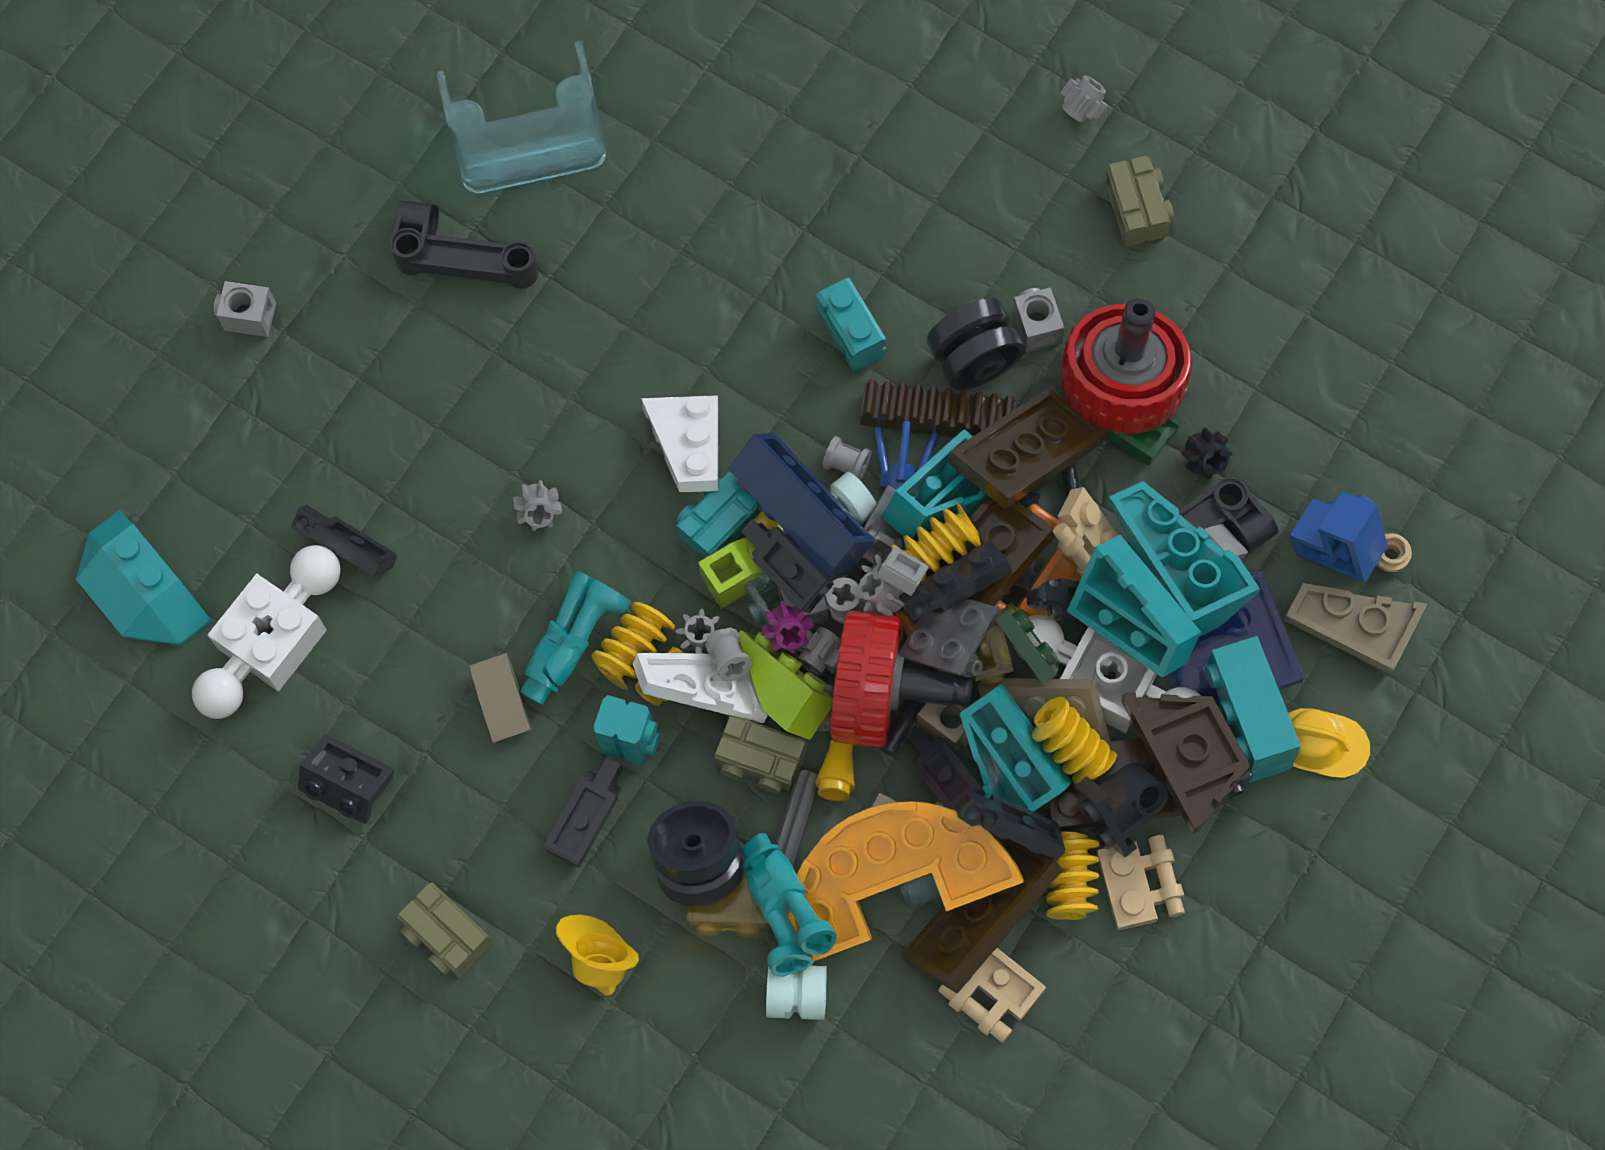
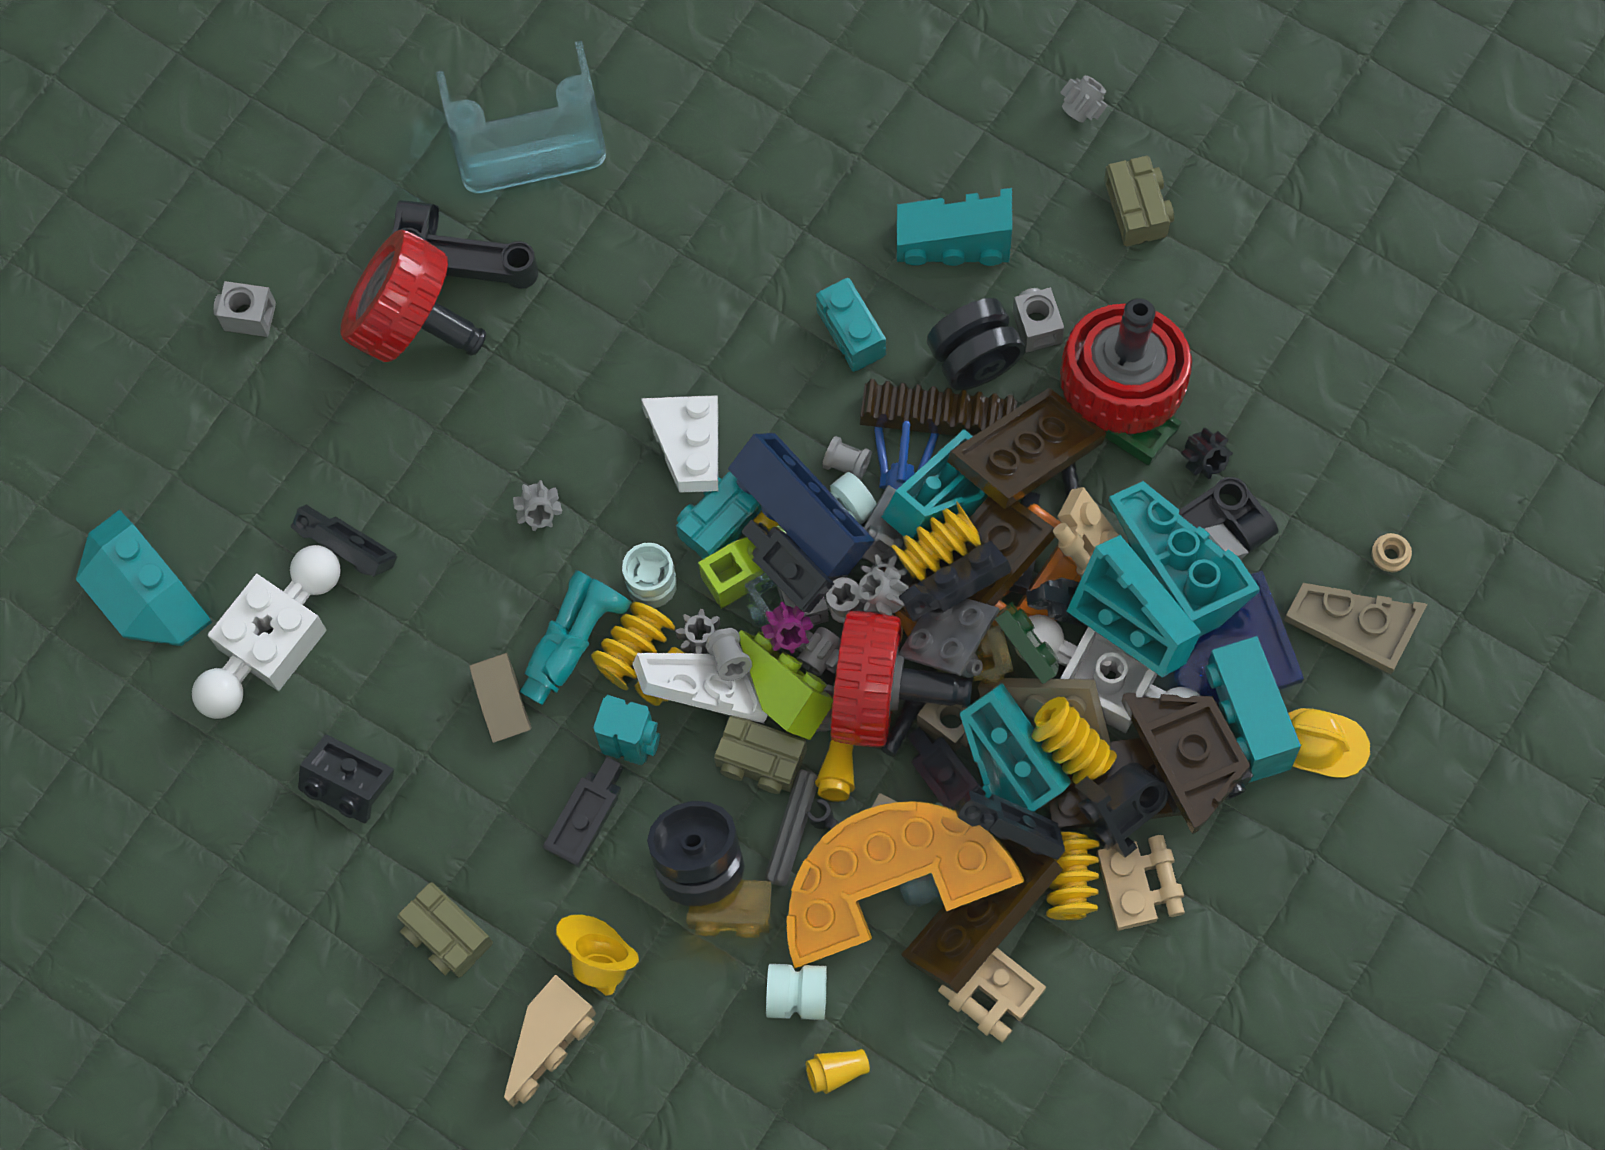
(399, 299): none -> red wheel
(548, 1028): none -> tan slope
(649, 574): none -> light aqua wheel
(778, 891): teal piece -> none
(827, 820): none -> black hand
(835, 1069): none -> yellow cone
(902, 571): light grey tile -> none
(956, 231): none -> teal wedge
(1341, 535): blue brick -> none

